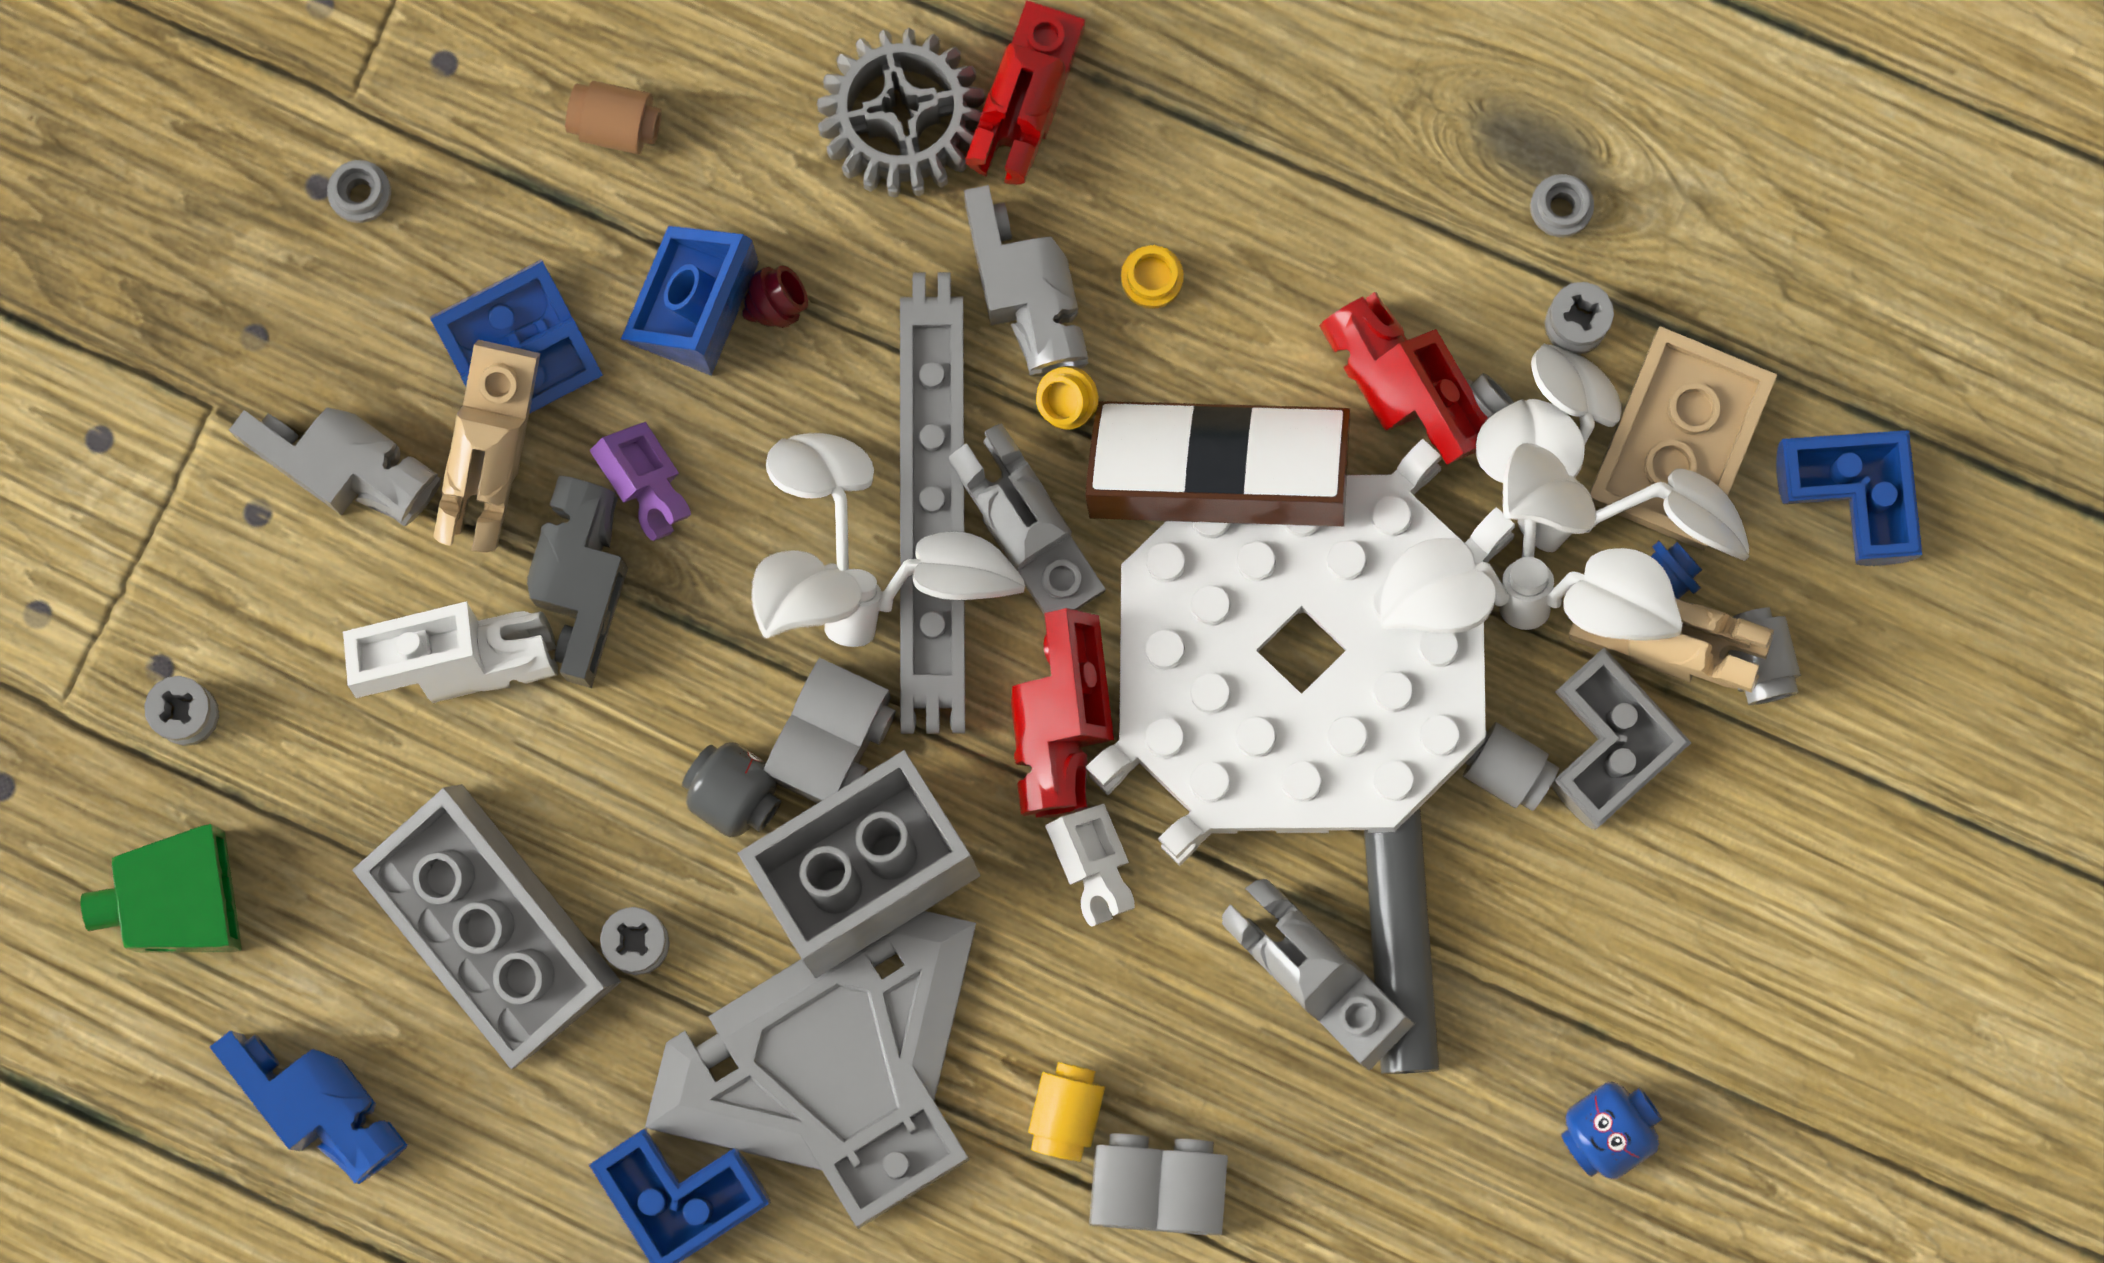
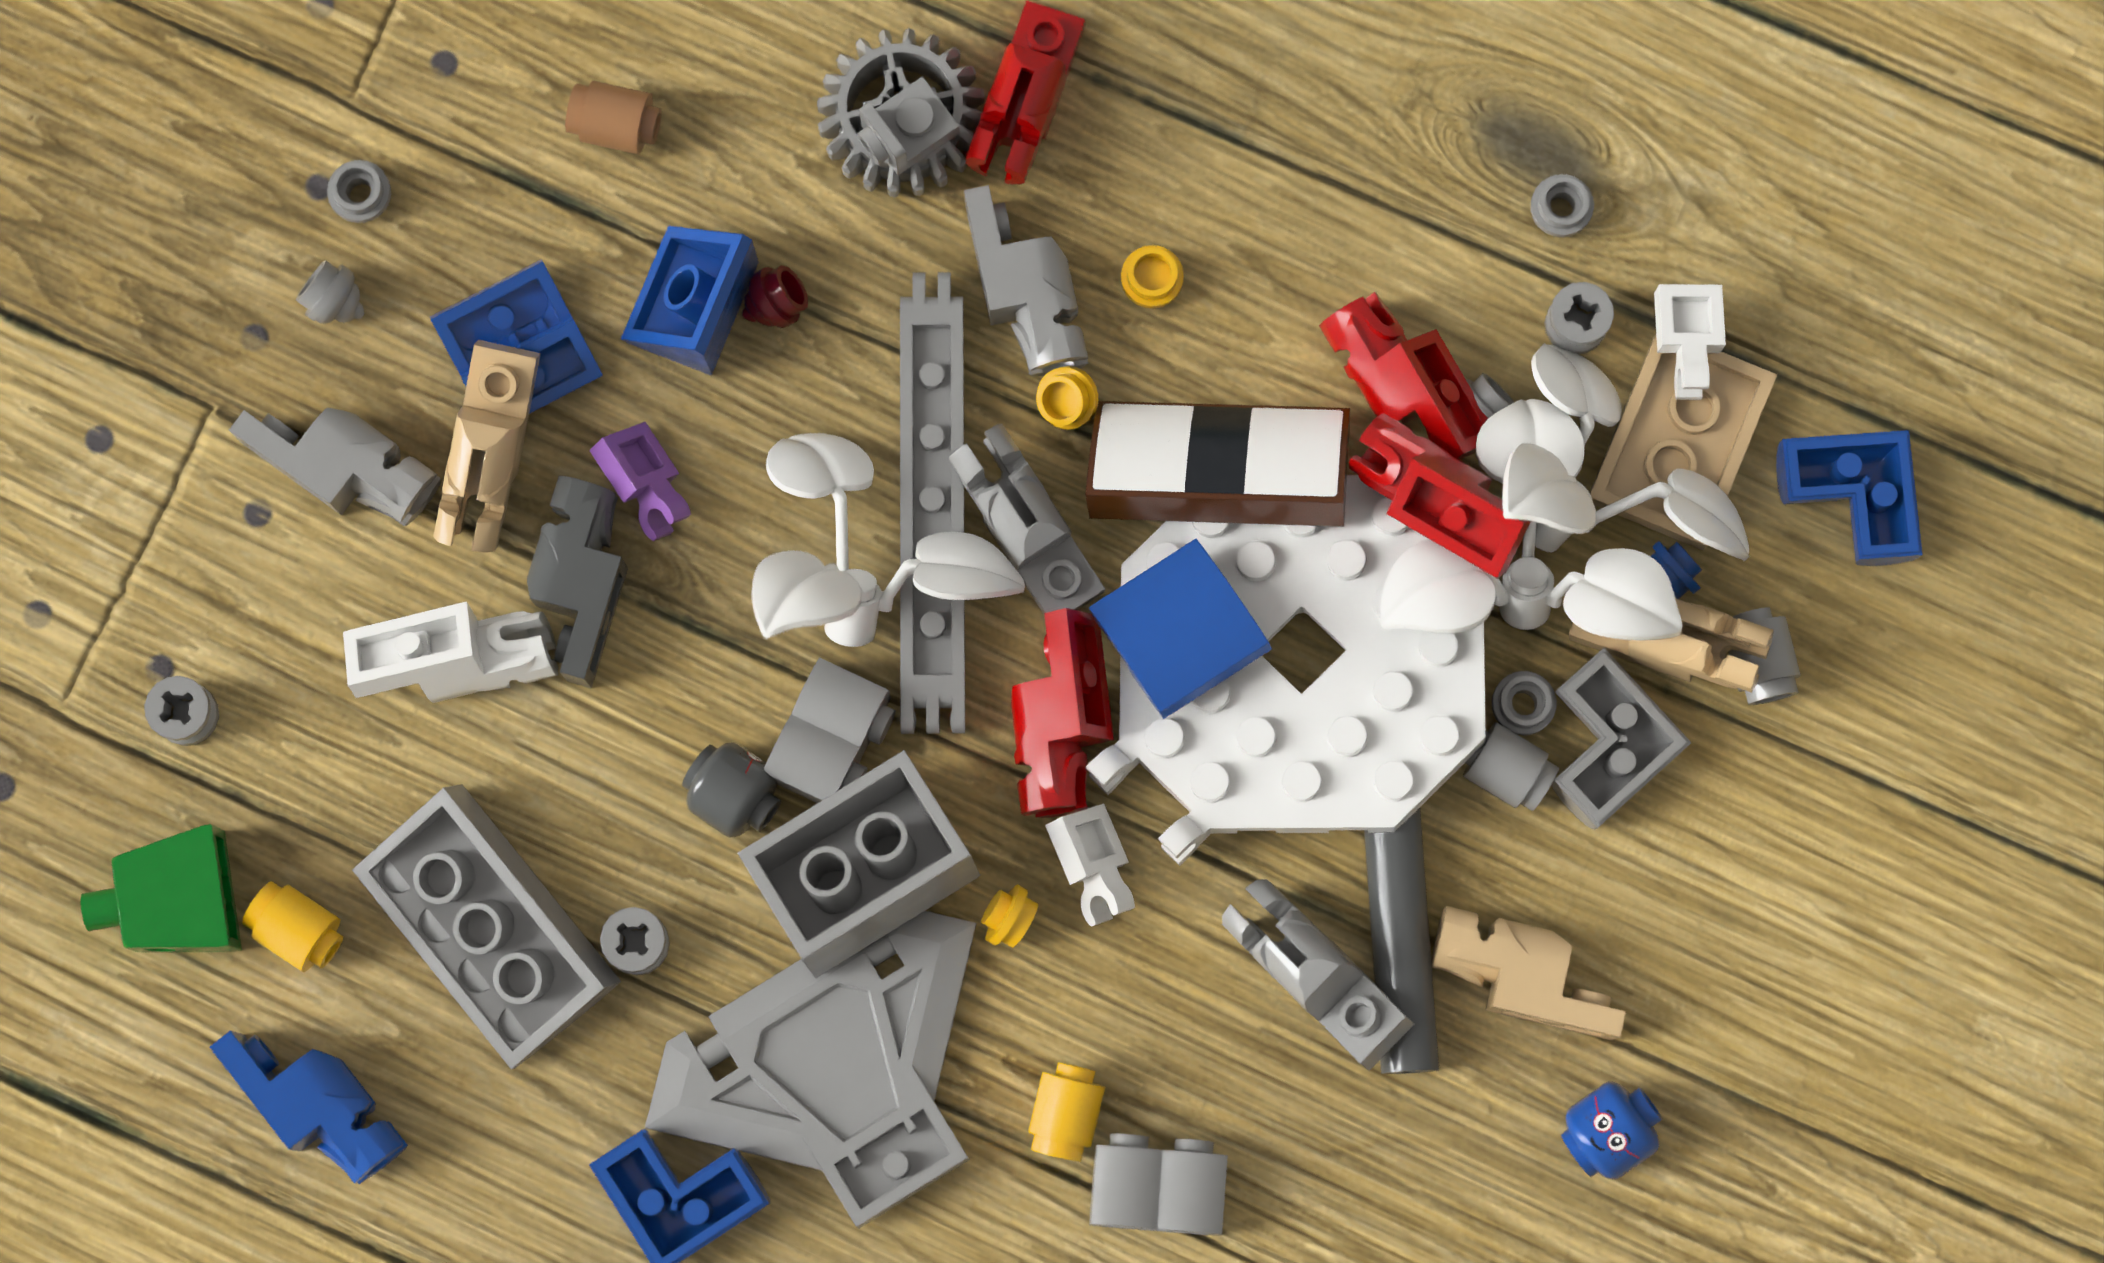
(293, 926): none -> yellow brick
(331, 295): none -> light grey plate
(906, 127): none -> light grey bracket
(1009, 916): none -> yellow plate
(1180, 628): none -> blue slope
(1438, 495): none -> red plate
(1525, 971): none -> tan plate
(1532, 685): none -> light grey plate
(1691, 326): none -> white plate

